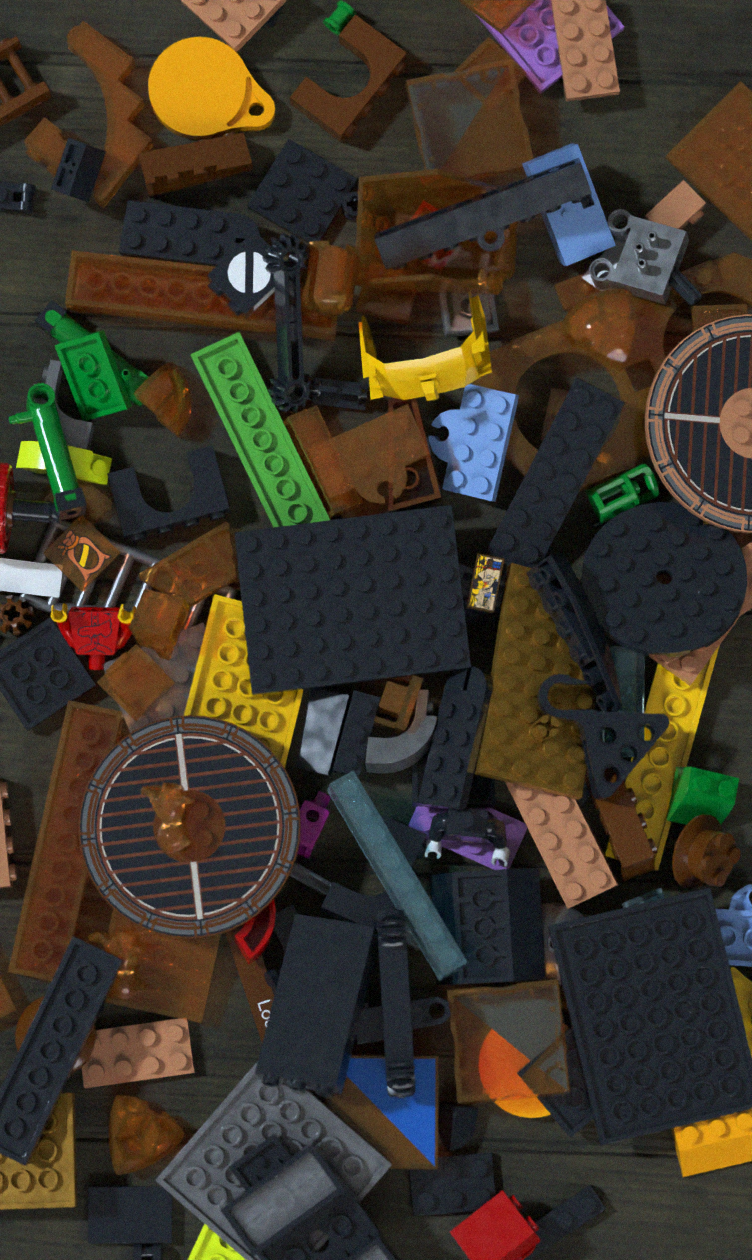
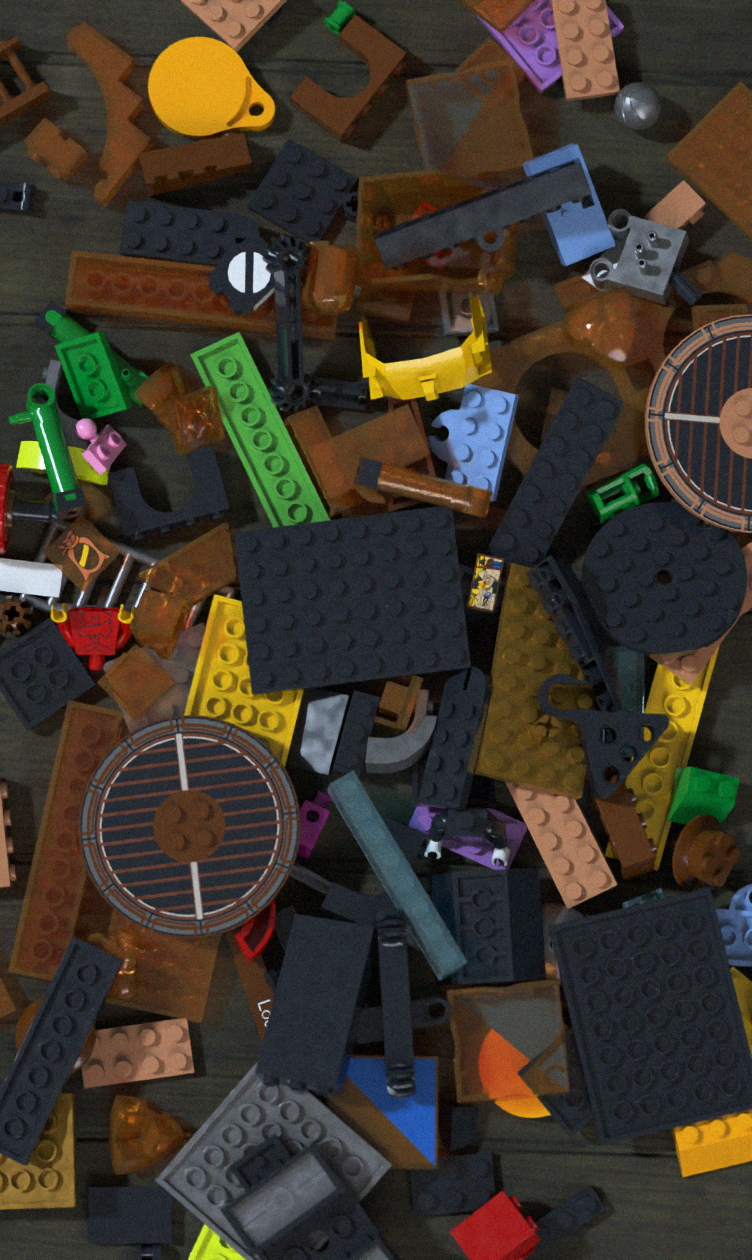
(78, 170): black hinge -> none
(103, 446): none -> bright pink plate
(169, 806): clear orange animal -> none
(195, 420): none -> clear orange plate
(422, 487): none -> clear orange piece
(637, 106): none -> flat silver piece

